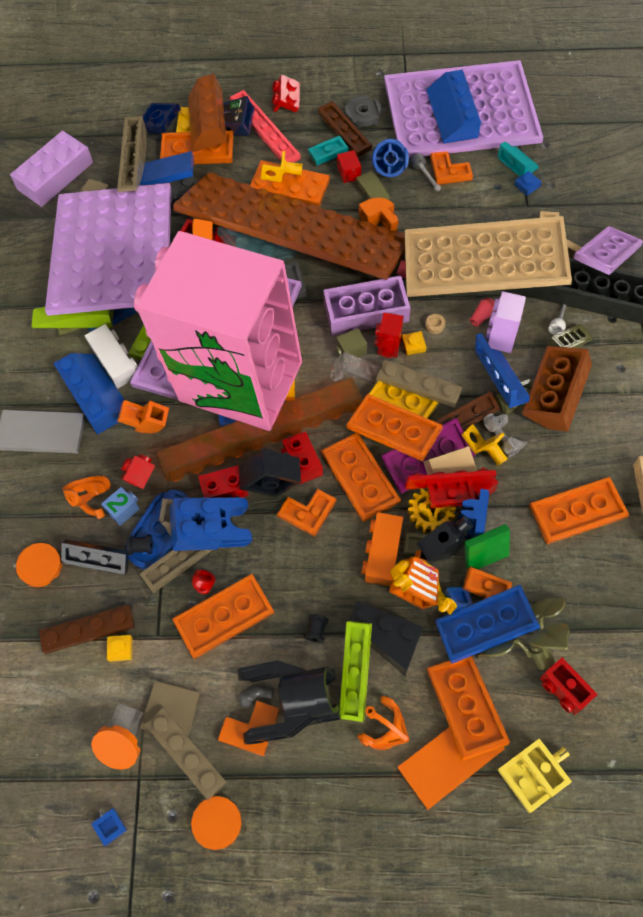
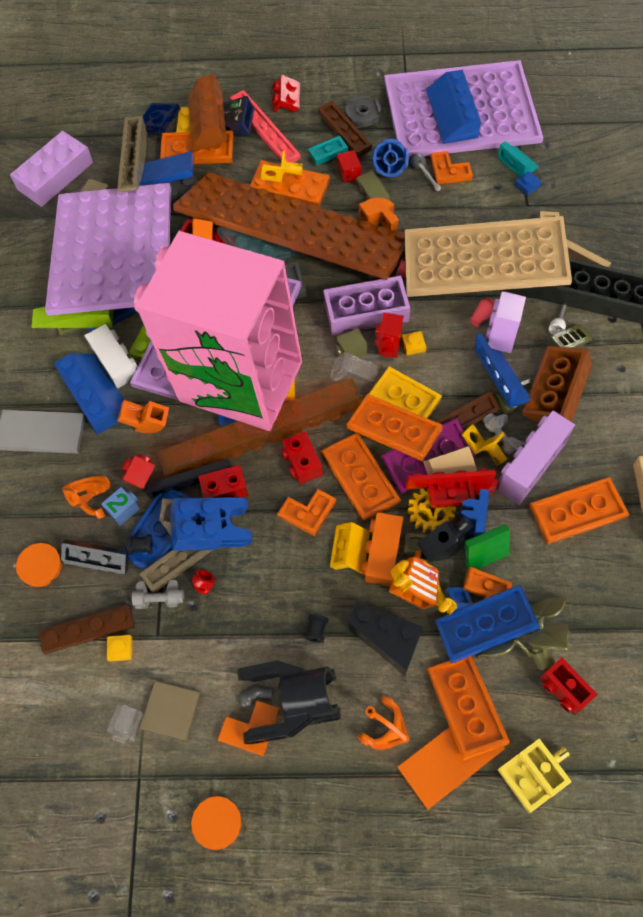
(109, 827): blue plate -> none
(115, 747): orange tile -> none
(171, 597): none -> light grey piece
(184, 479): none -> black tile
(185, 754): dark tan plate -> none
(223, 616): orange tile -> none
(269, 473): black brick -> none
(349, 547): none -> yellow panel
(355, 671): lime plate -> none
(419, 383): dark tan plate -> none
(435, 323): tan tile -> none
(534, 457): none -> lavender brick
(608, 250): lavender tile -> none

